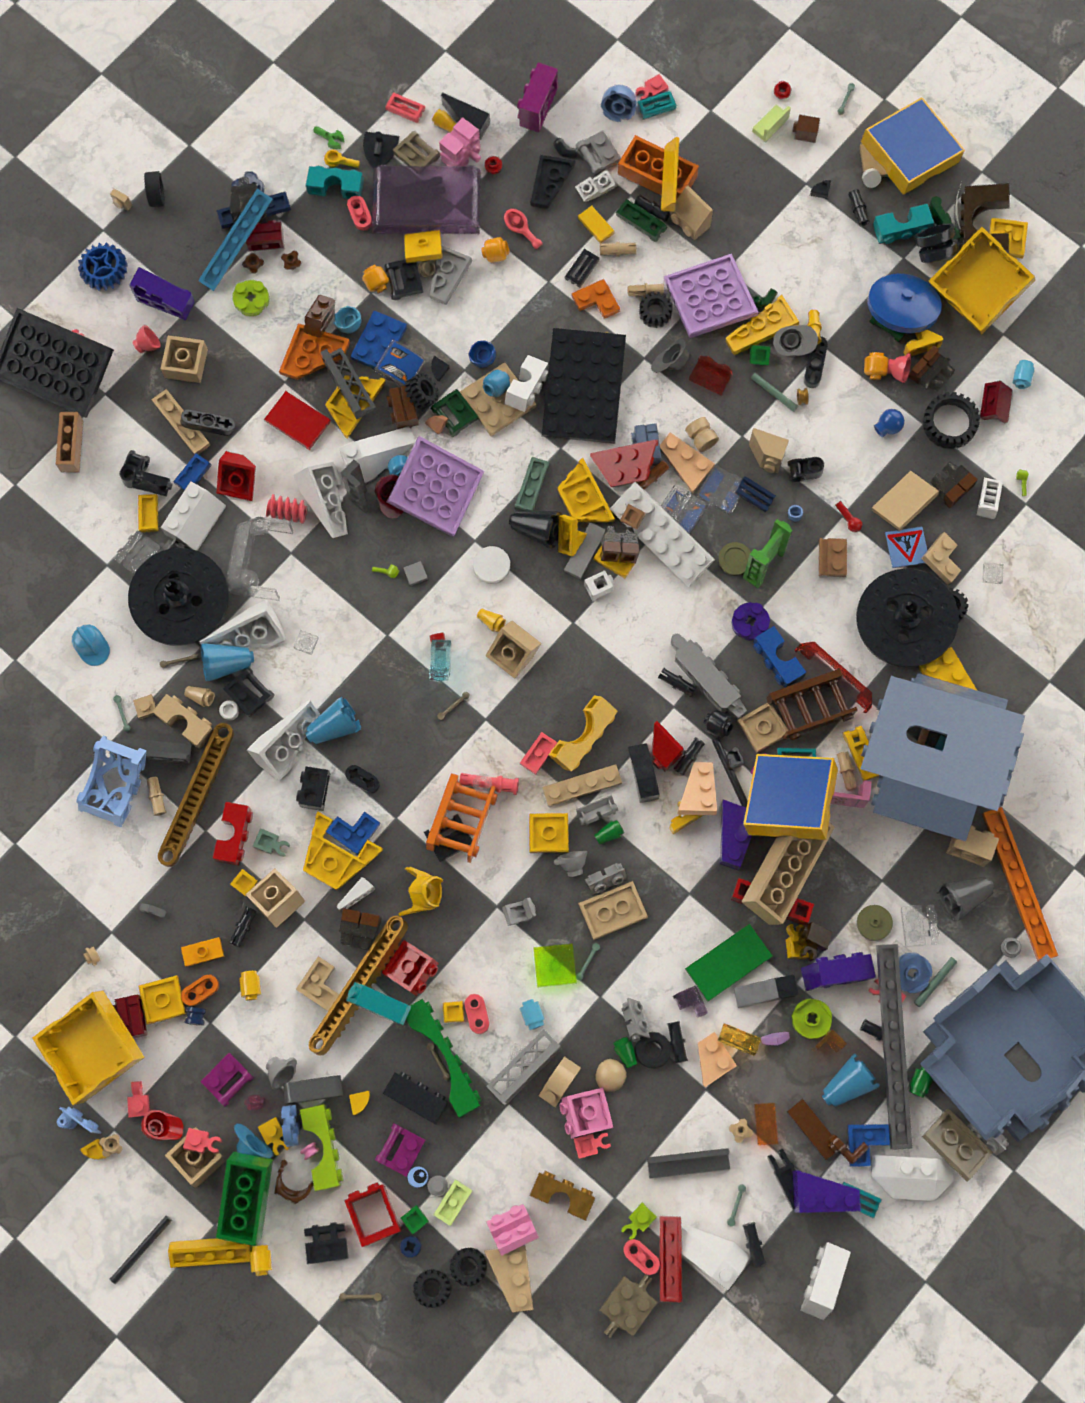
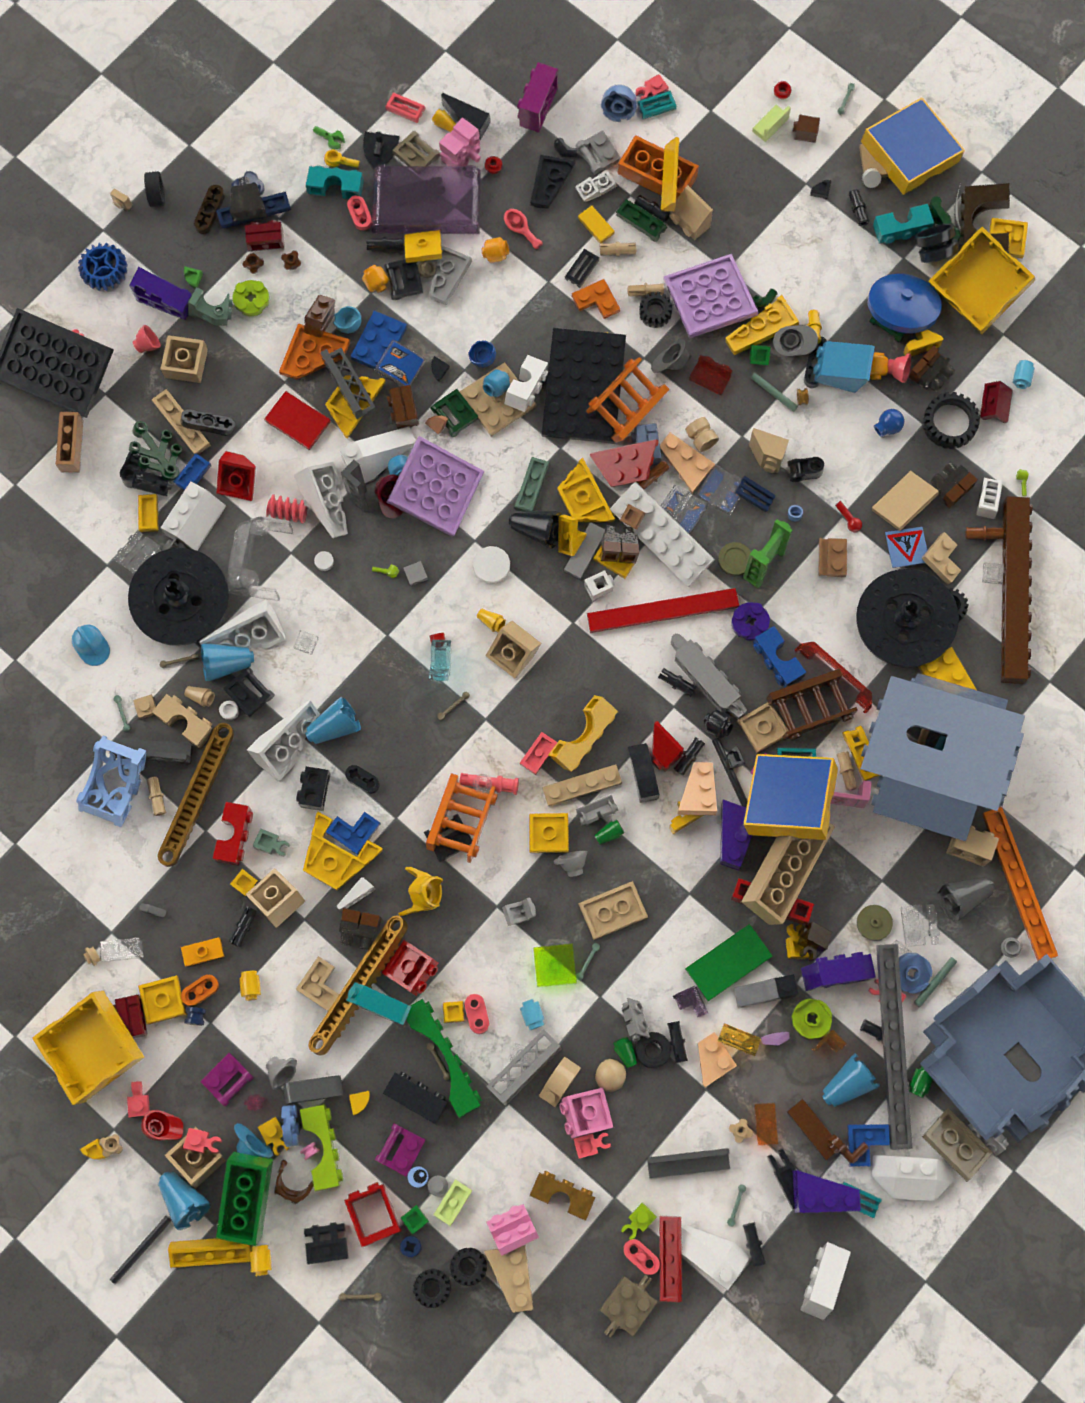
(71, 1117): light blue hinge -> none
(121, 949): none -> clear slope
(155, 452): none -> dark green plant
(182, 1200): none -> dark azure cone
(193, 276): none -> bright green tile
(199, 307): none -> sand green tile
(208, 201): none -> dark brown beam
(235, 239): dark azure plate -> none
(324, 561): none -> white tile
(384, 244): none -> black pin
(421, 391): black tyre -> none
(614, 876): light grey hinge -> none
(645, 405): none -> orange fence
(662, 610): none -> red tile
(843, 365): none -> dark azure slope
(984, 533): none -> dark orange axle
(1015, 590): none -> reddish brown brick

